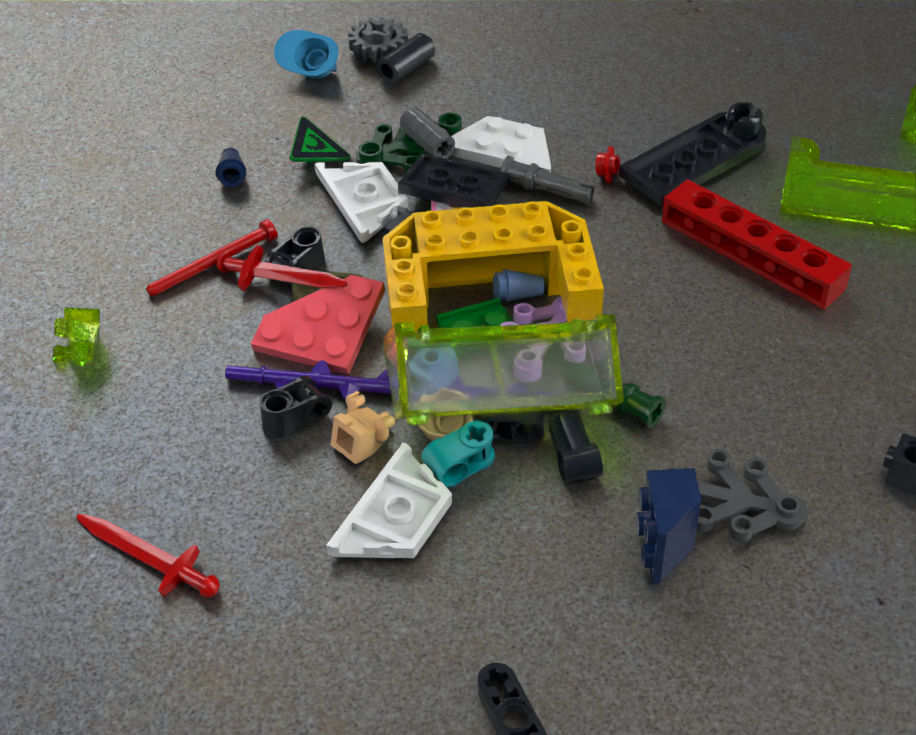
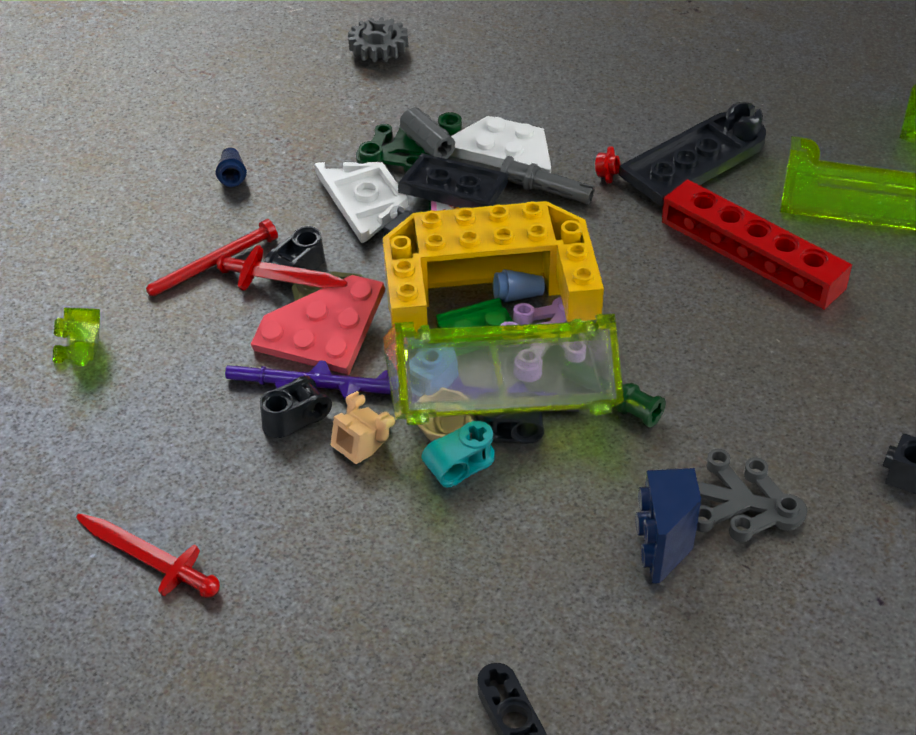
(306, 53): dark azure piece -> none
(314, 145): piece -> none
(394, 512): white wing -> none
(405, 58): black brick -> none
(575, 454): black piece -> none

